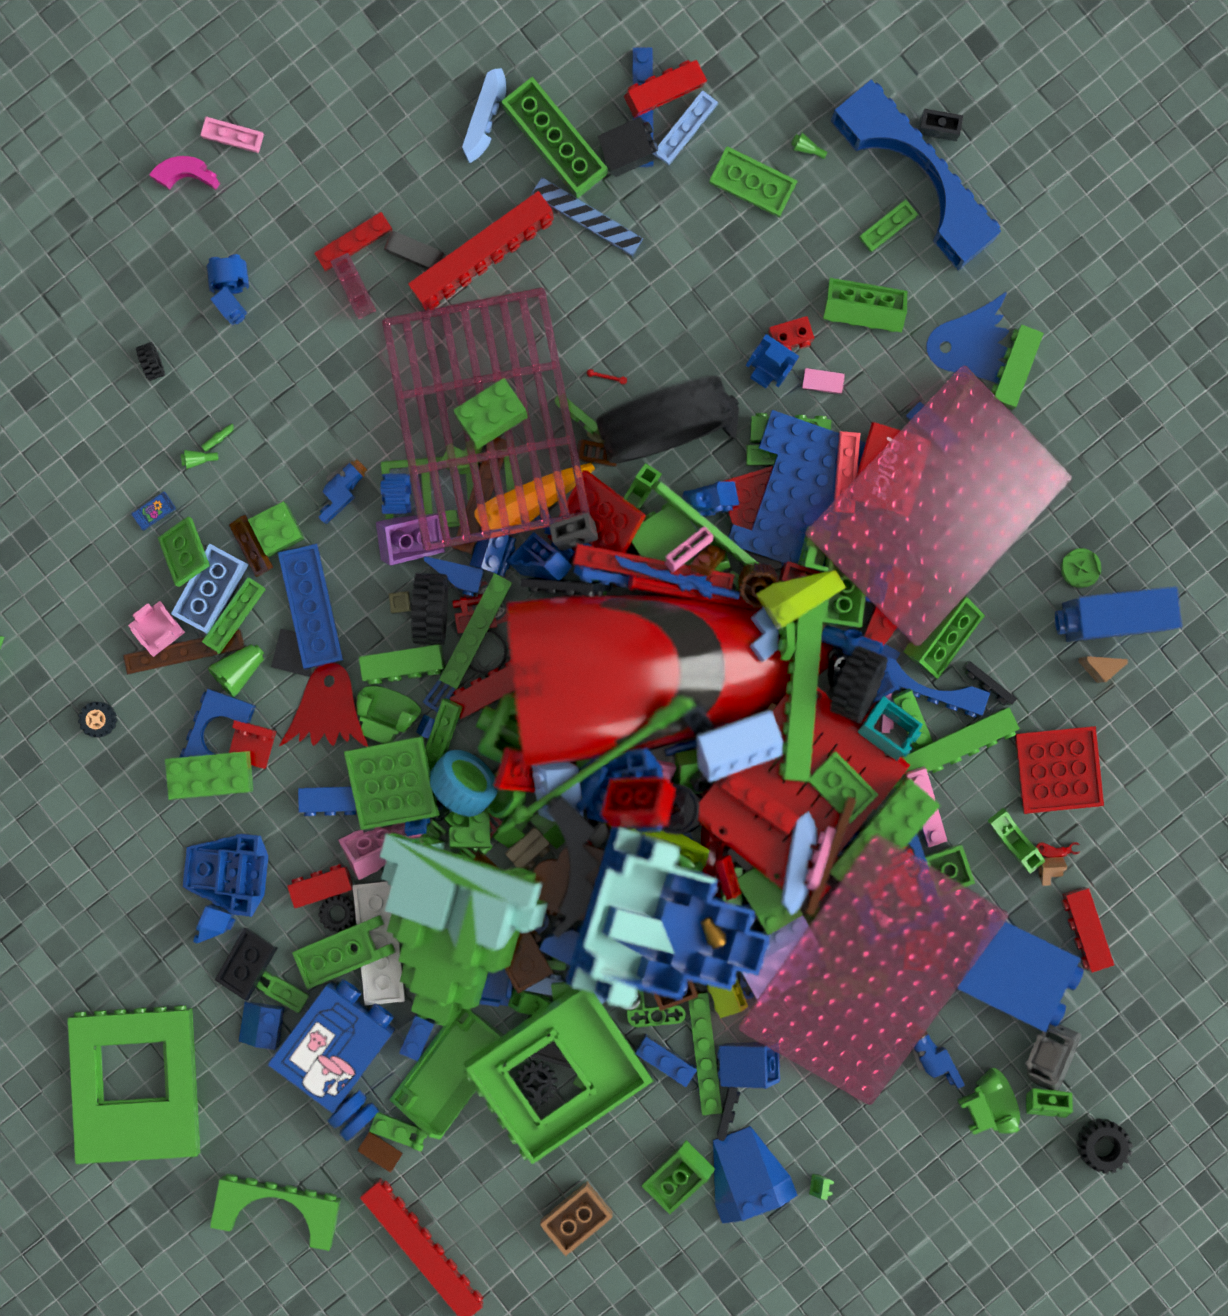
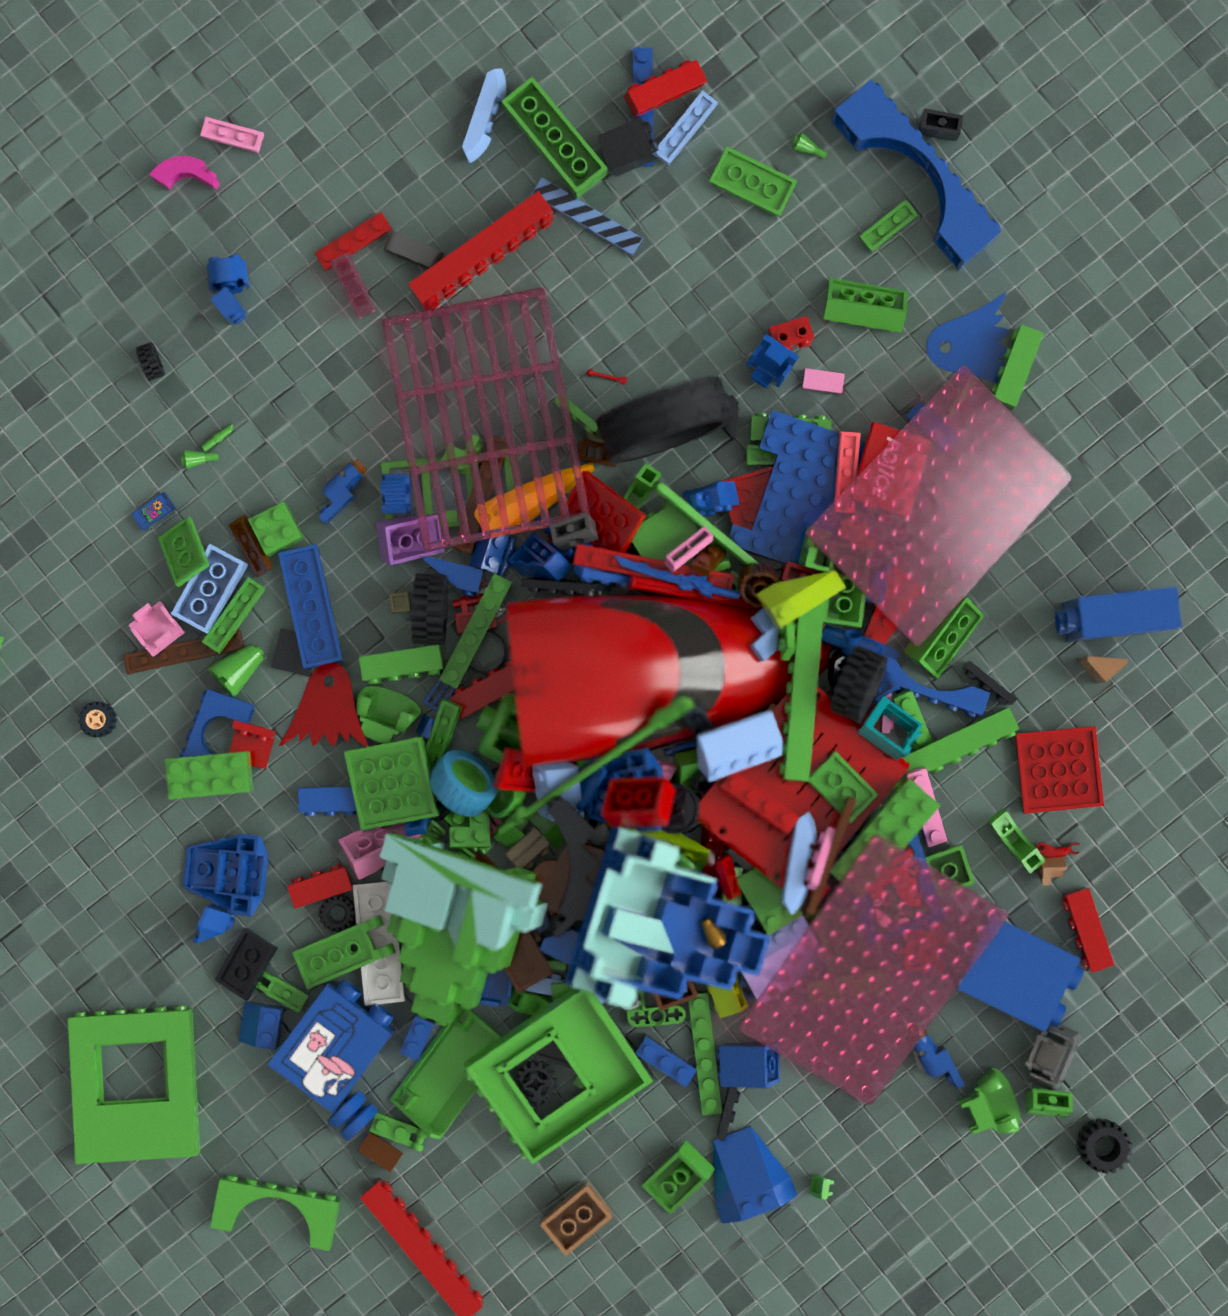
(490, 413): bright green brick -> none
(1081, 568): bright green tile -> none

